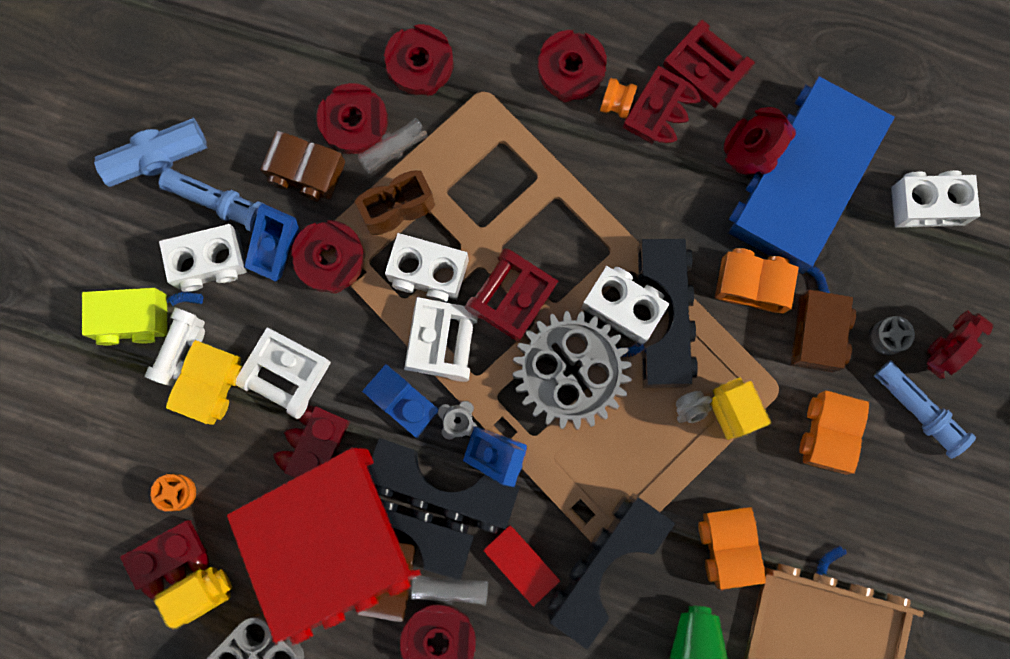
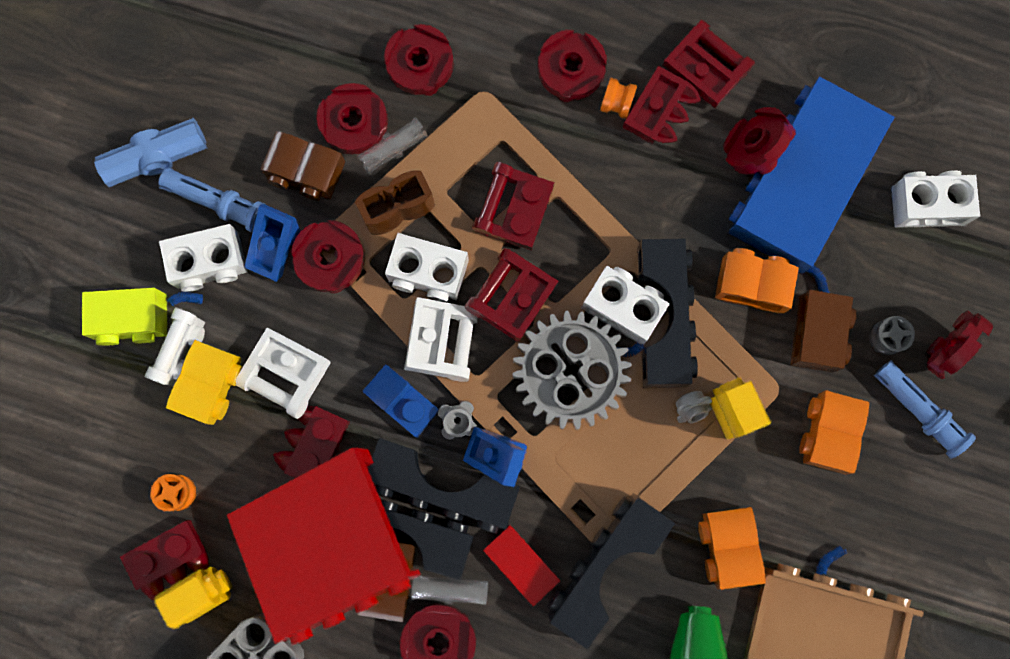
(525, 209): none -> dark red plate

